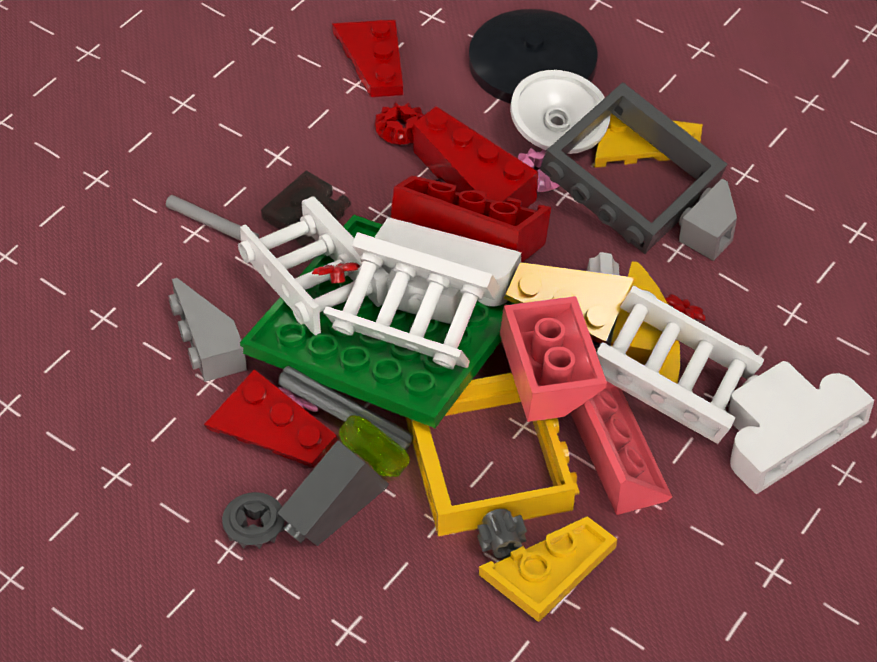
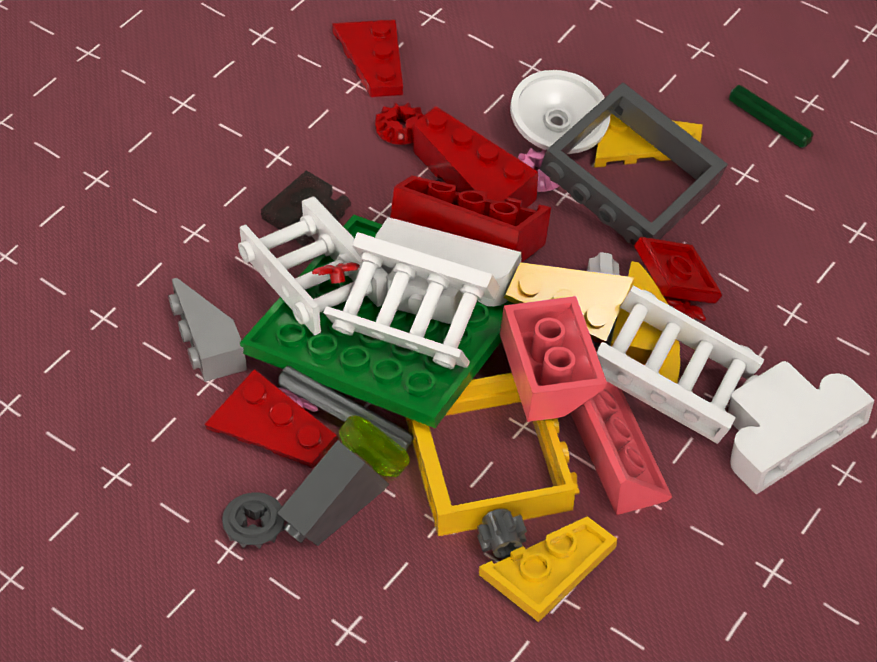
(204, 217): light grey bar -> none
(526, 43): black dish -> none
(678, 270): none -> red tile
(711, 222): light grey slope -> none
(771, 116): none -> dark green axle

